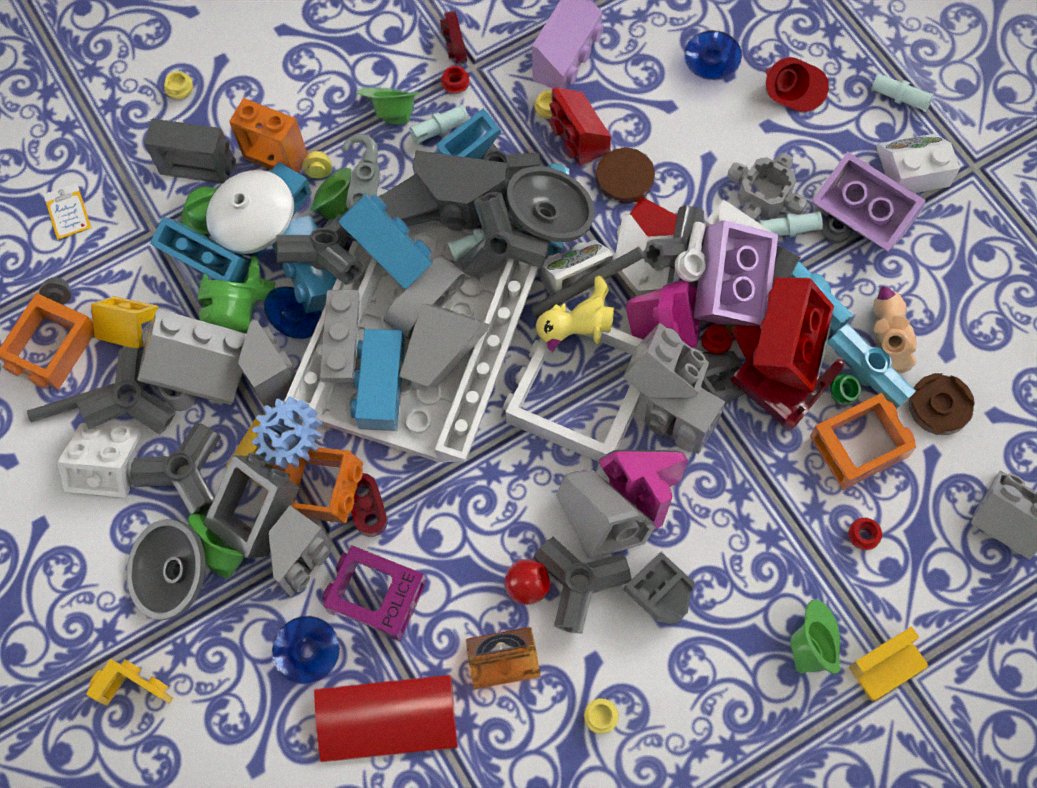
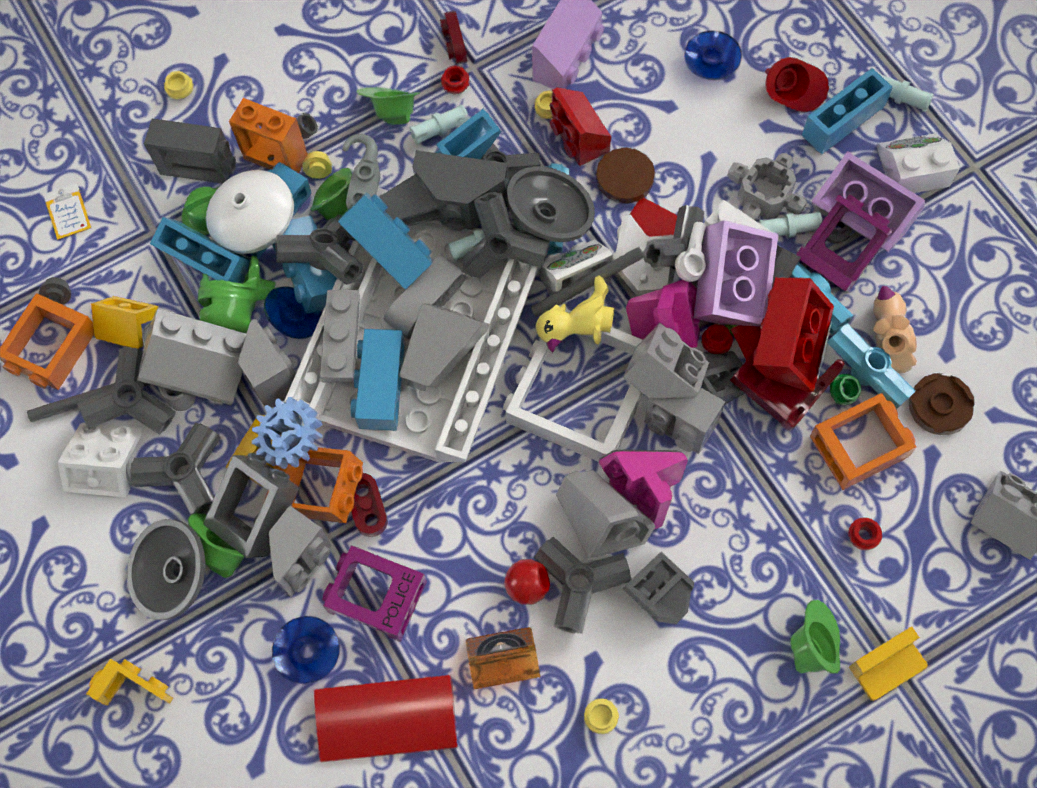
(310, 125): none -> dark grey hinge
(829, 263): none -> magenta window
(846, 111): none -> dark azure brick

